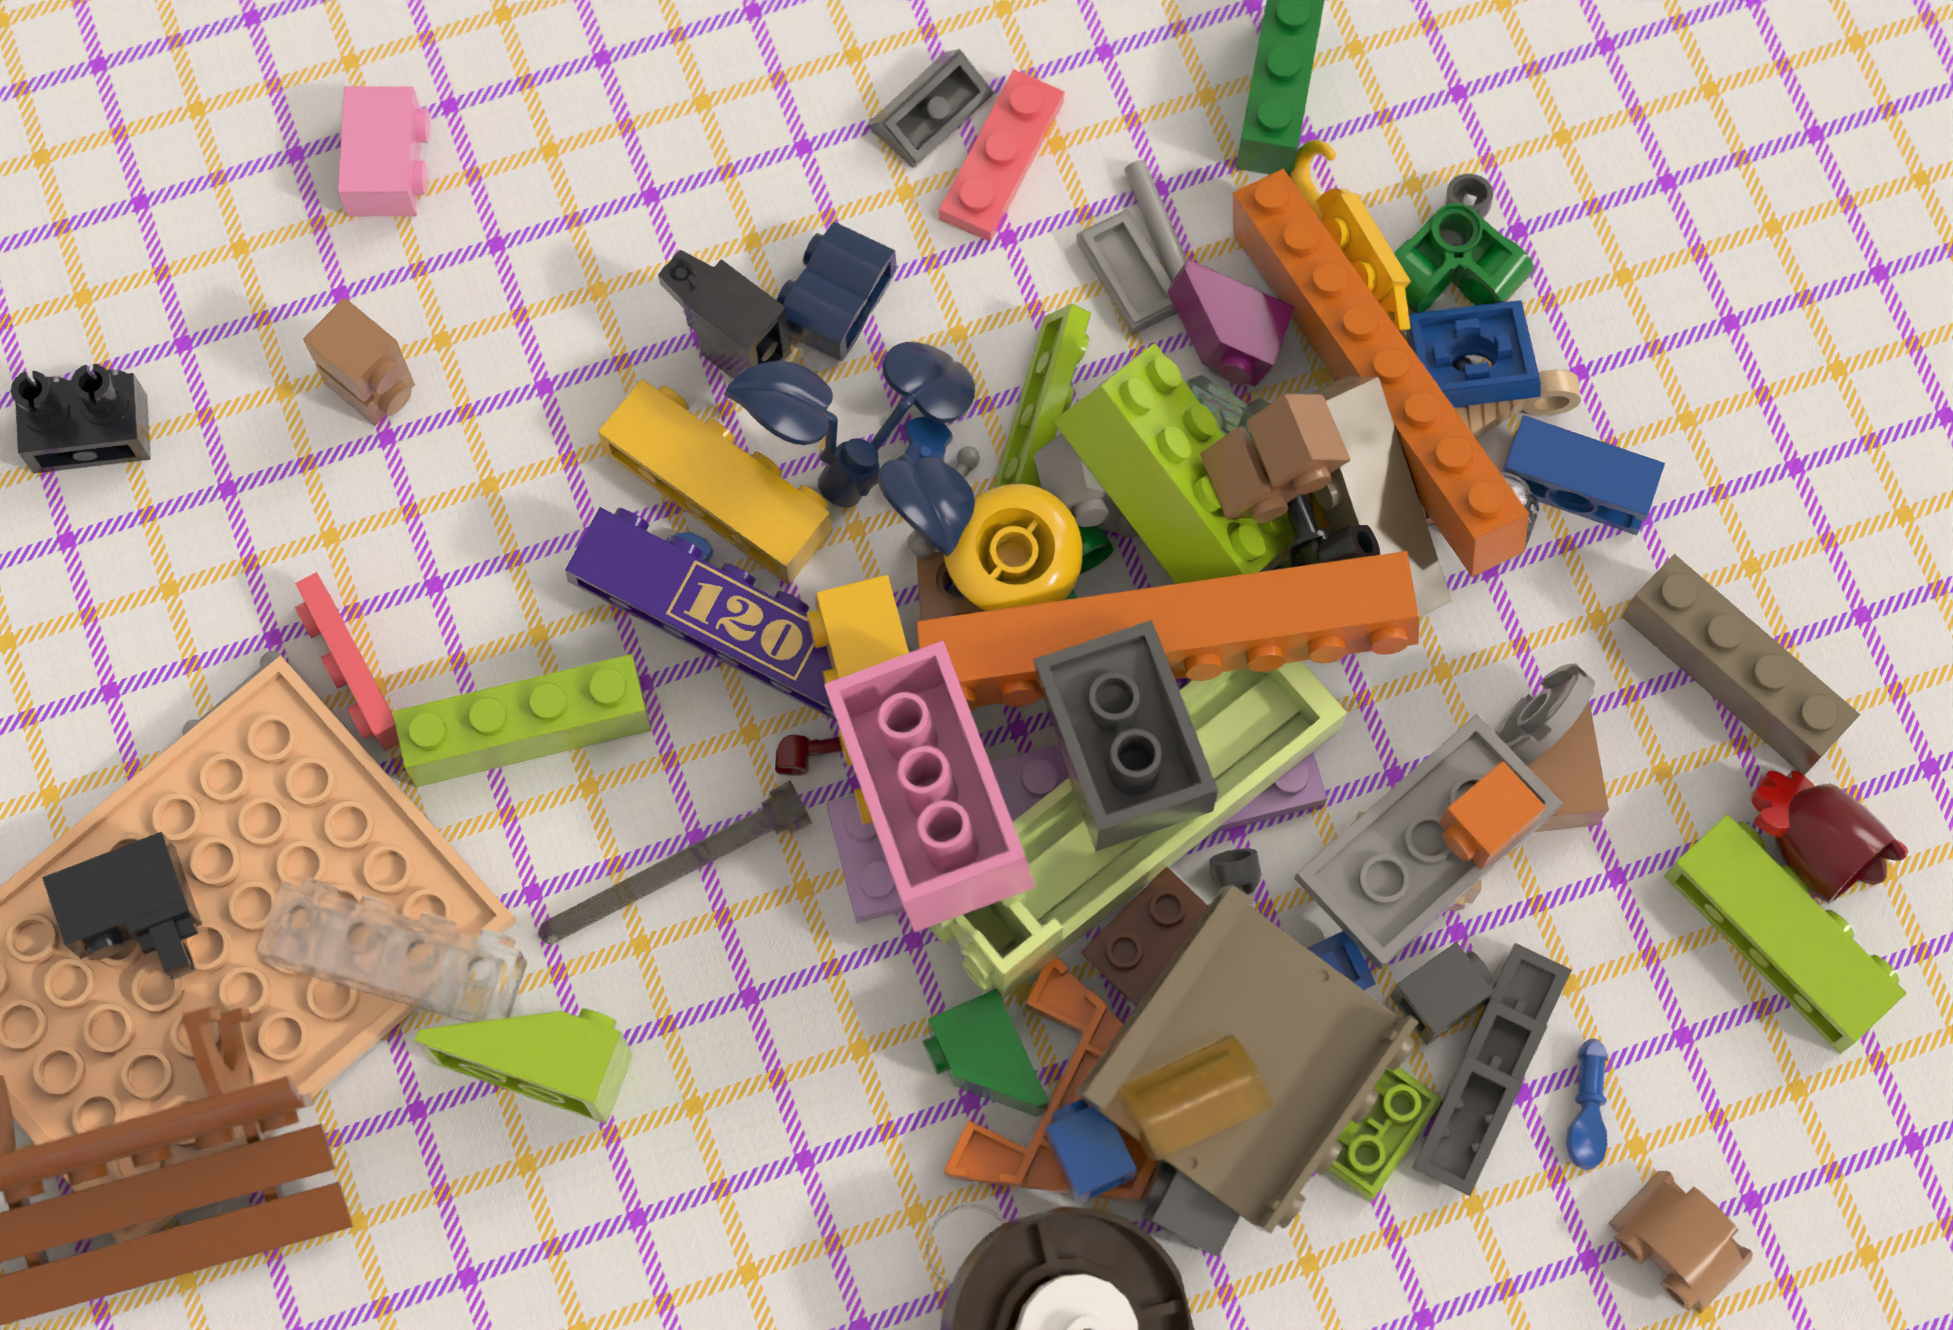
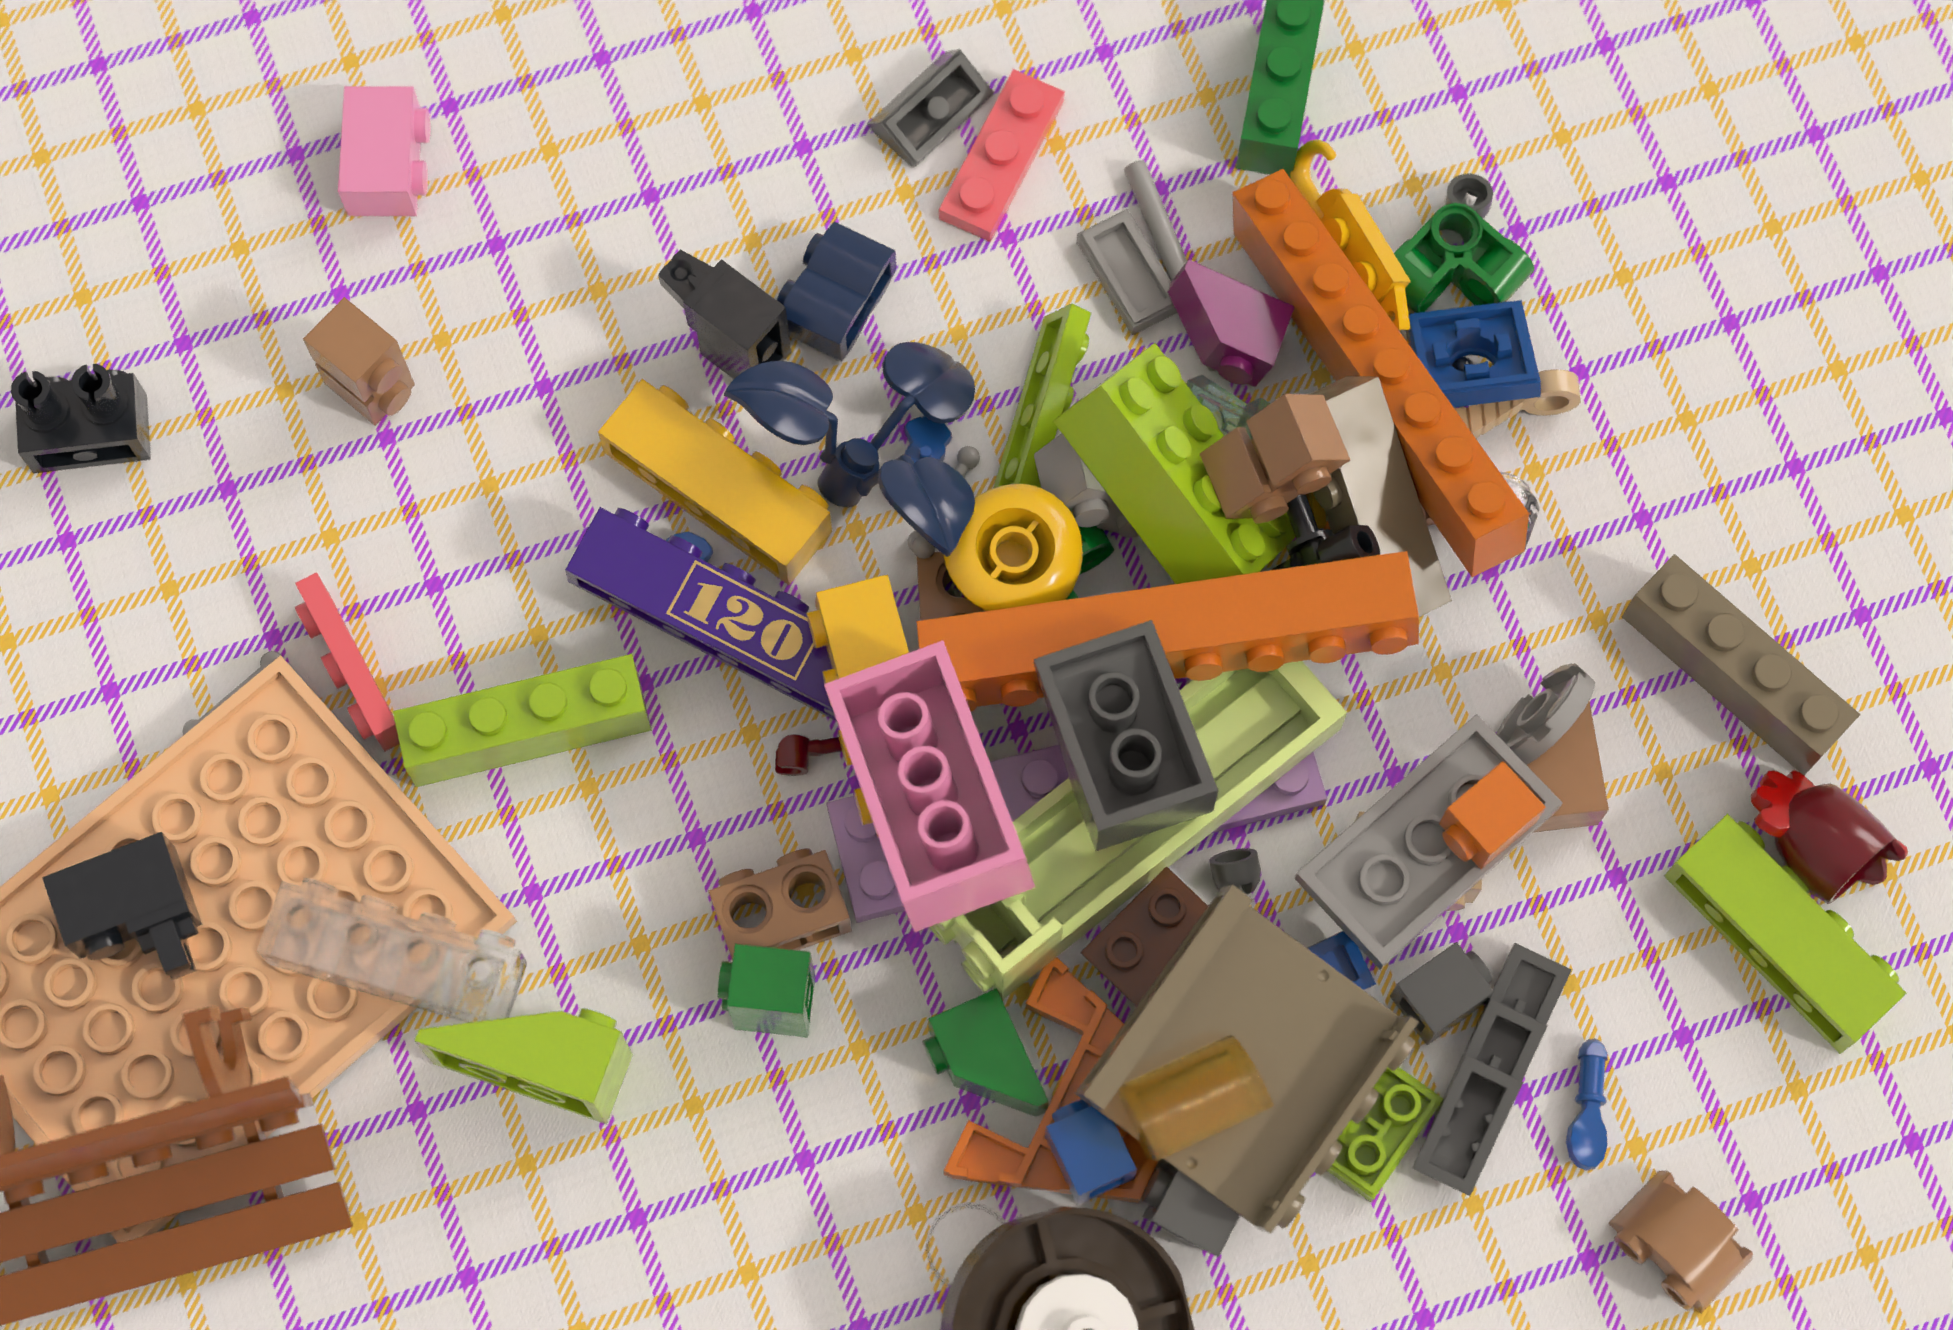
(768, 990): none -> green brick
(778, 813): clear smoke piece -> none
(785, 922): none -> medium nougat brick
(1584, 474): blue piece -> none

